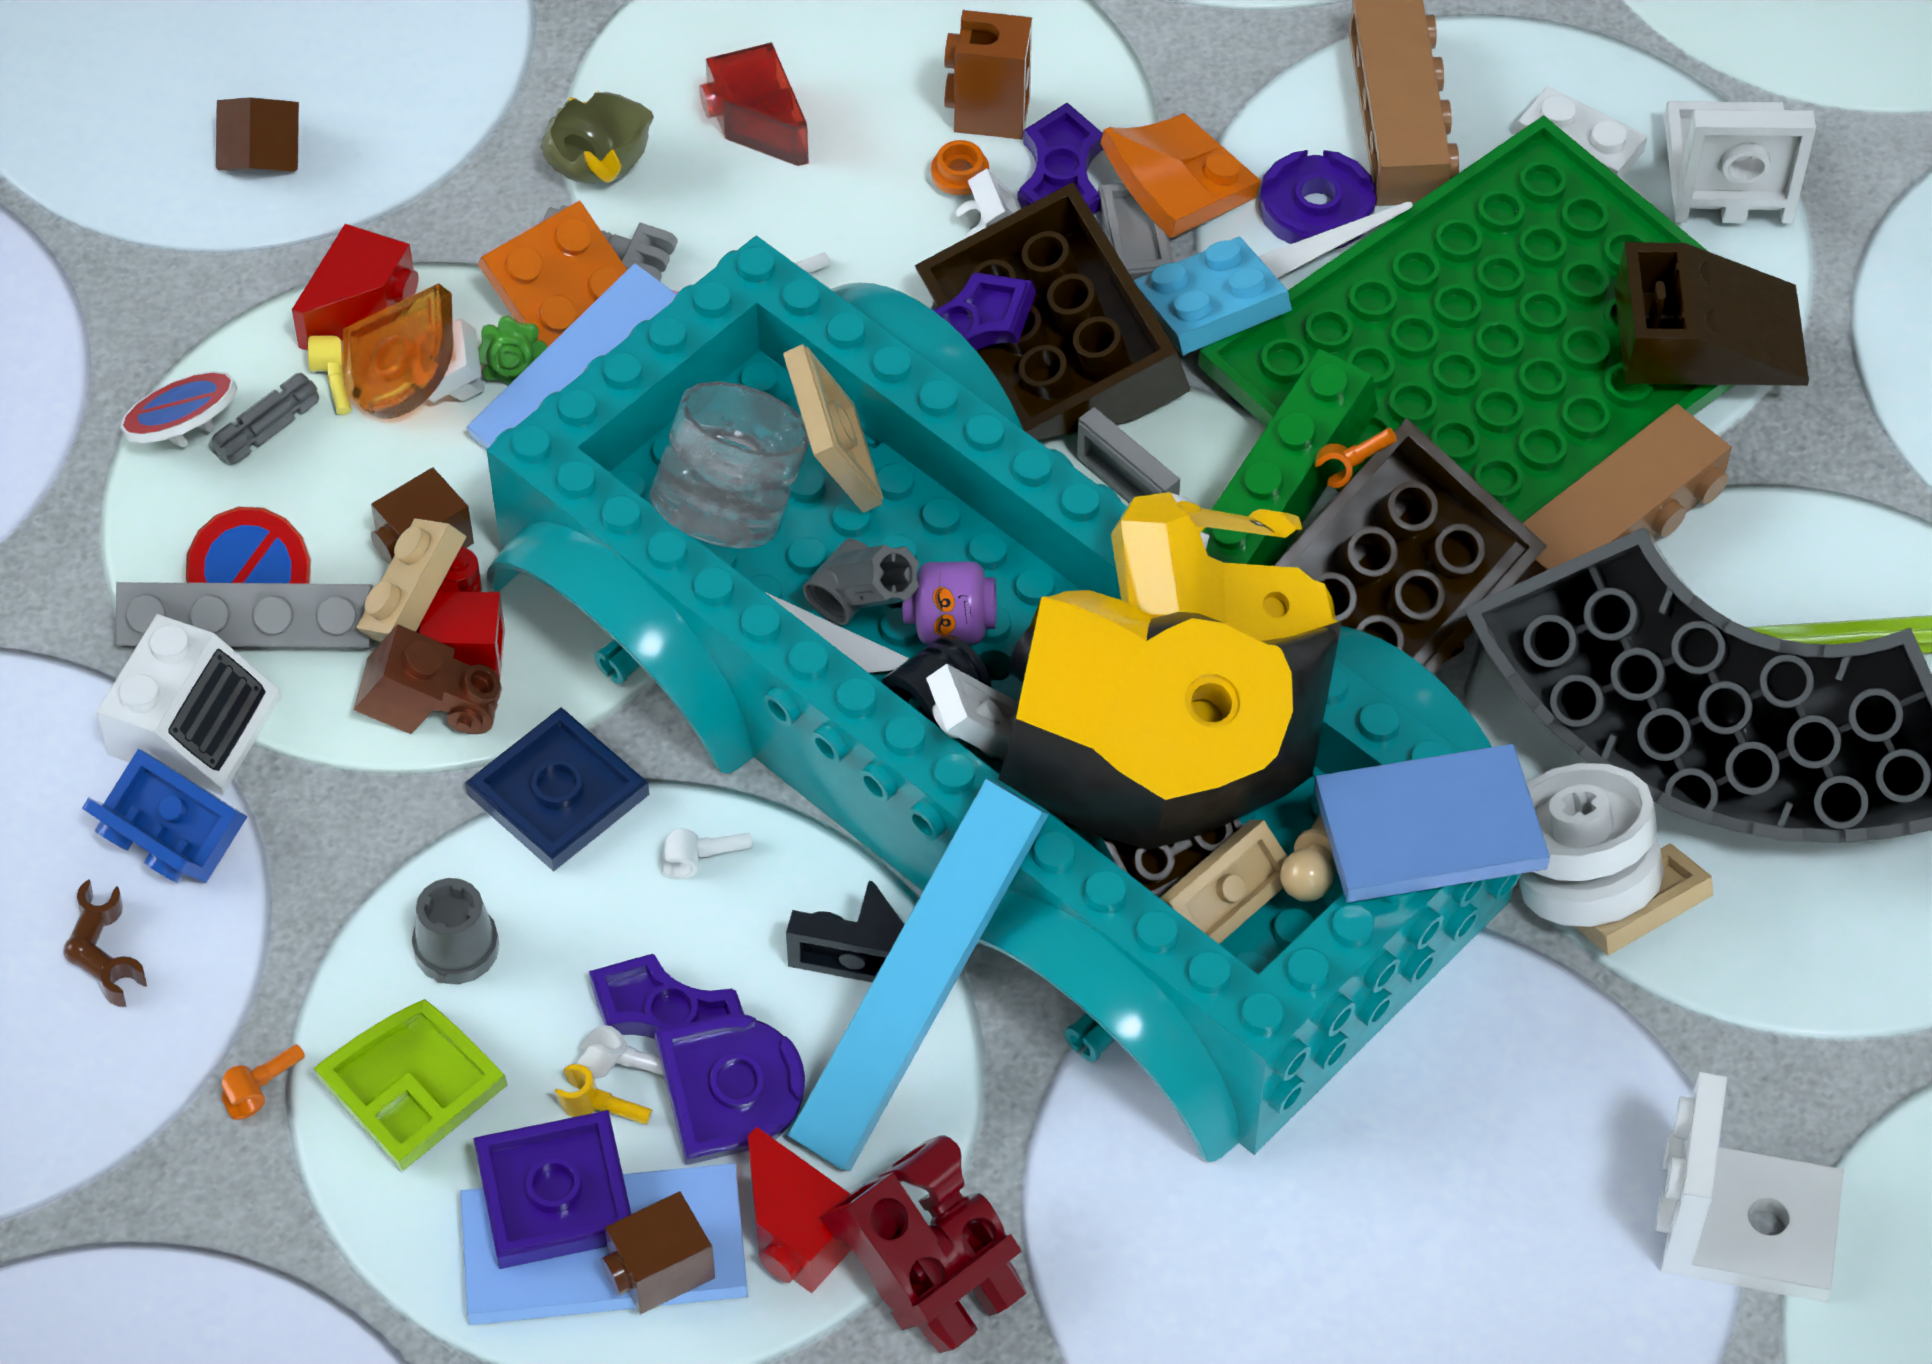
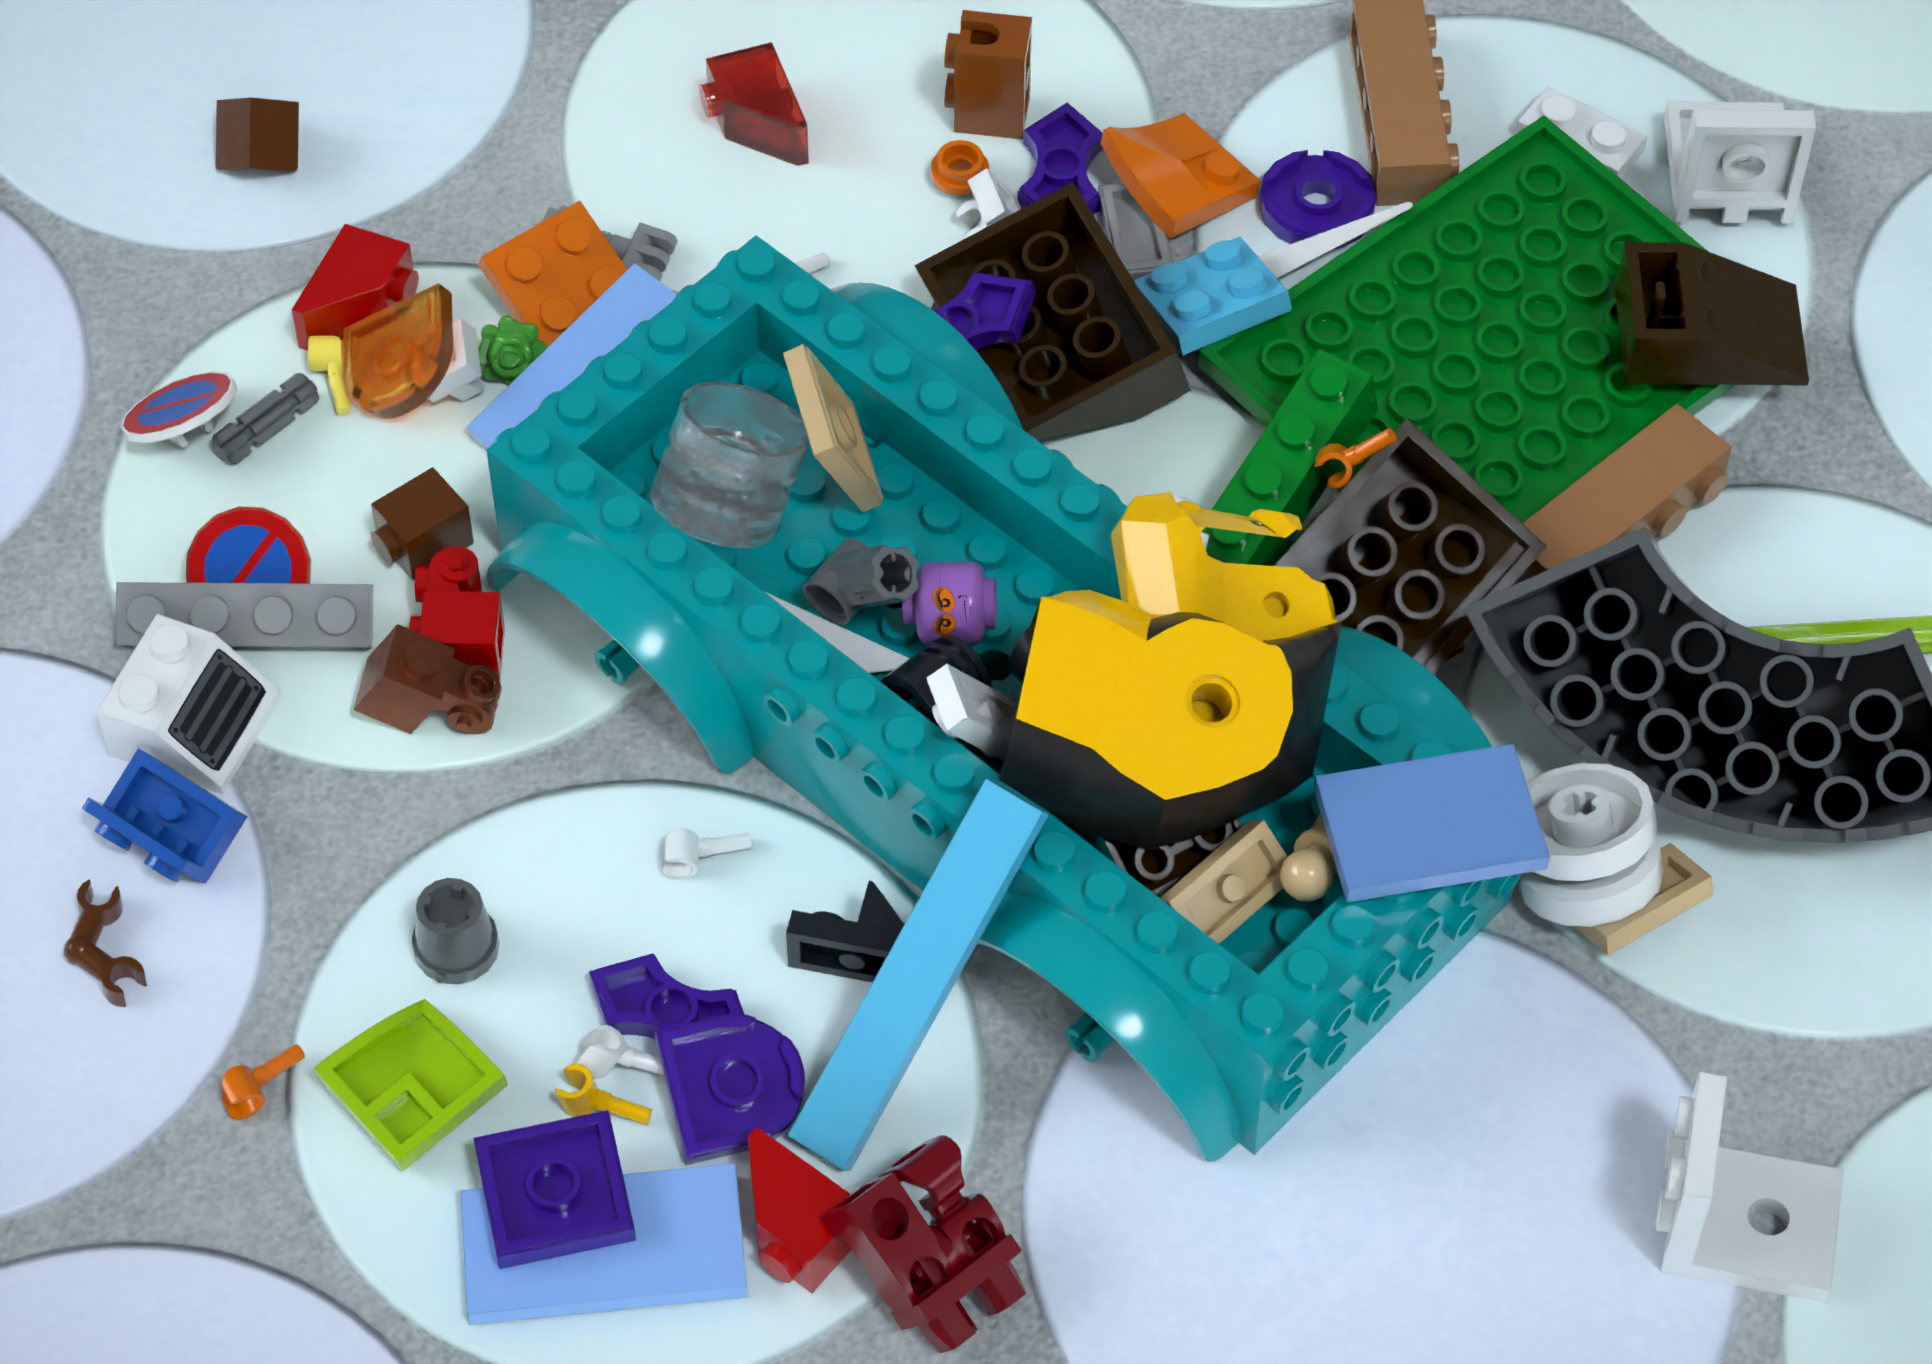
(412, 578): tan plate -> none
(557, 788): dark blue tile -> none
(597, 137): olive hair -> none
(657, 1253): reddish brown brick -> none
(1121, 459): light grey tile -> none

